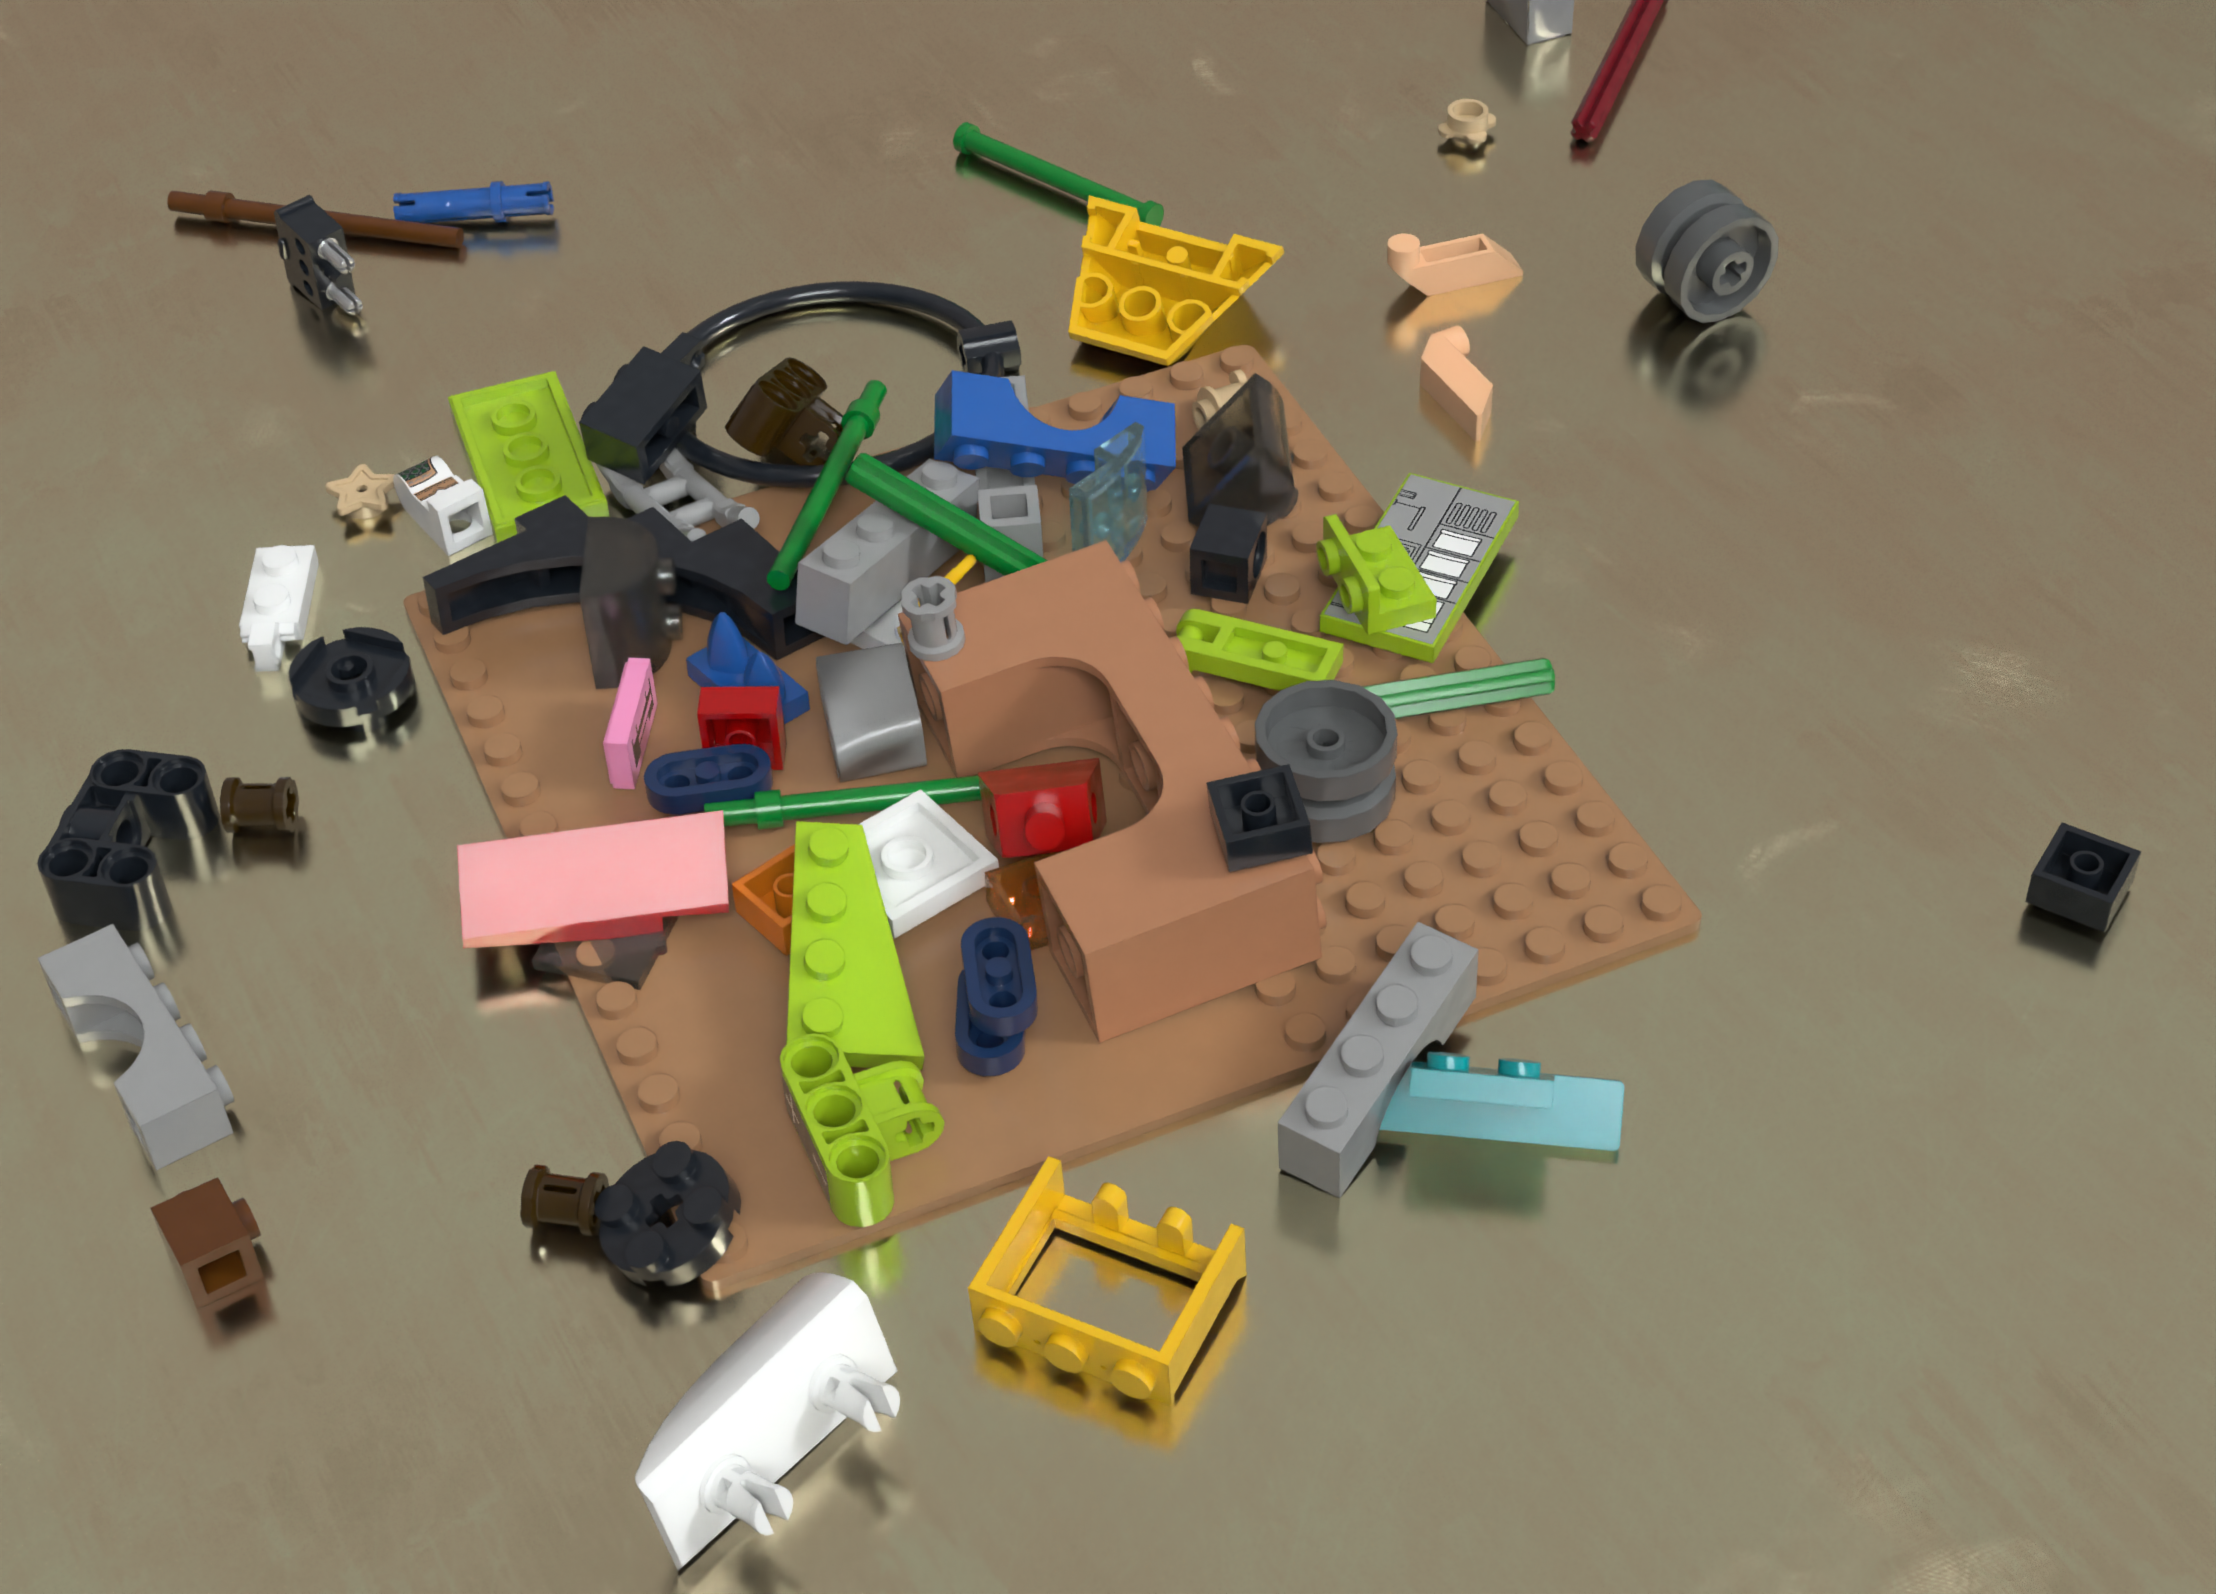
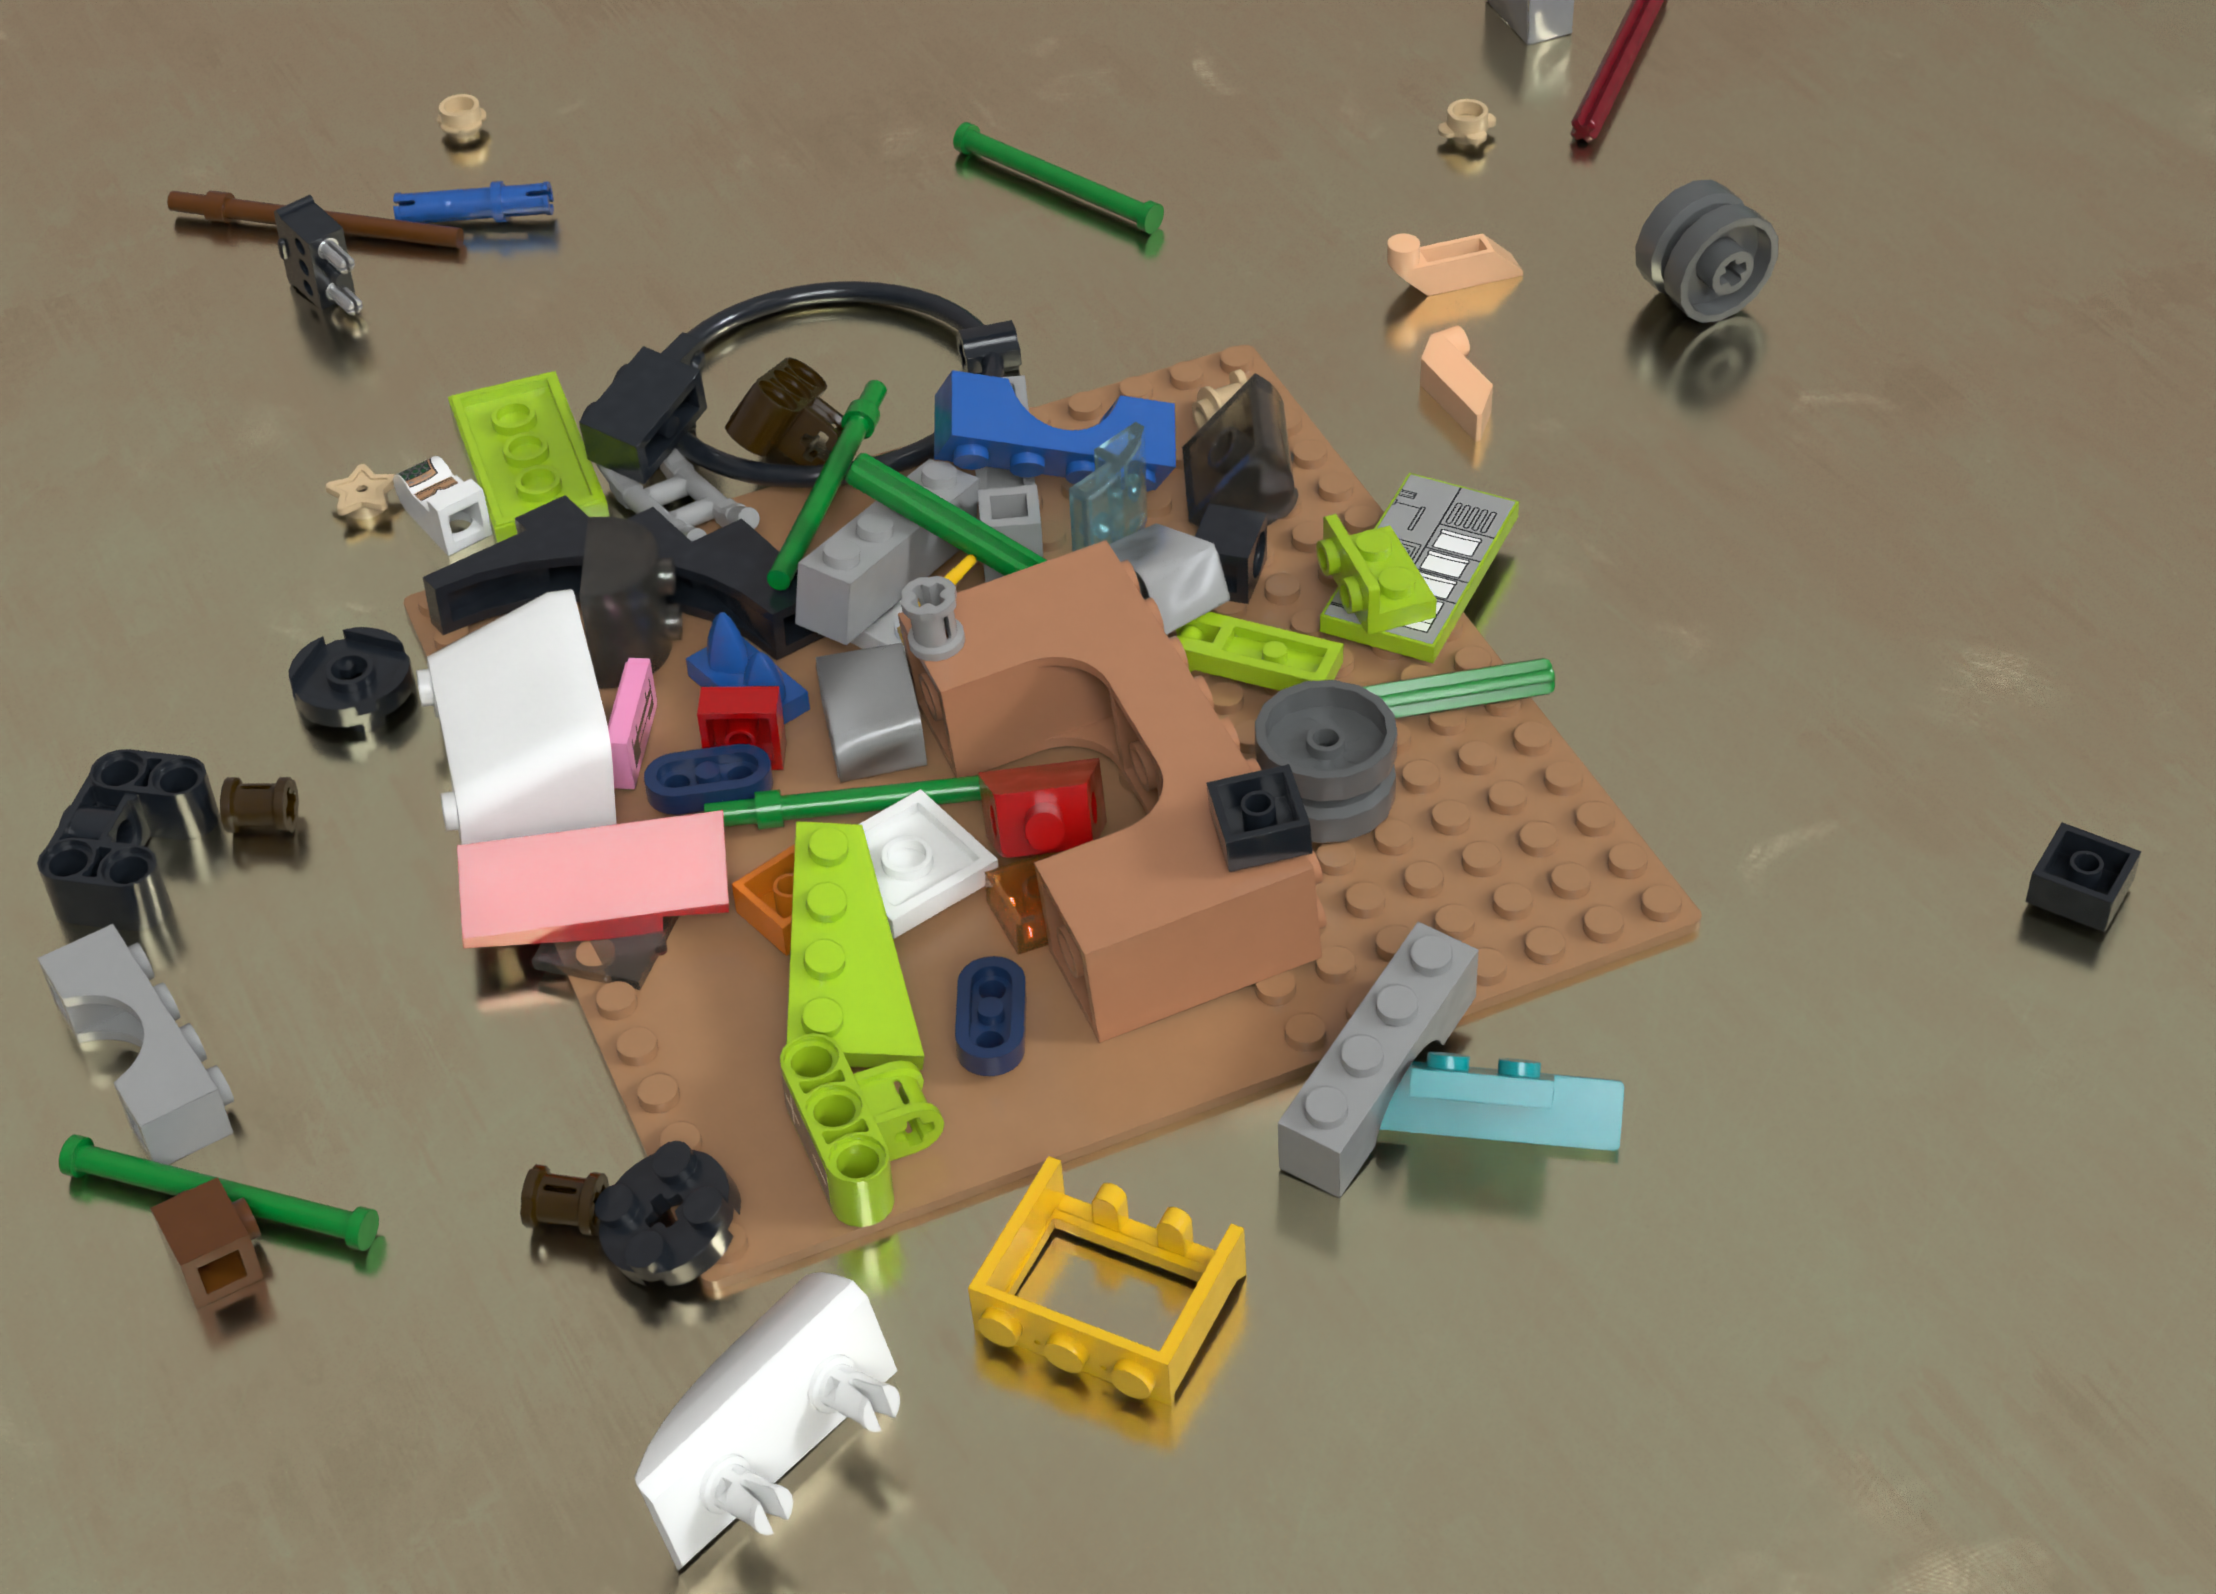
(277, 601): white hinge -> none
(356, 1227): none -> green bar
(461, 116): none -> tan plate
(522, 725): none -> white windscreen
(999, 976): dark blue plate -> none
(1156, 287): yellow wedge -> none
(1175, 571): none -> light grey piece

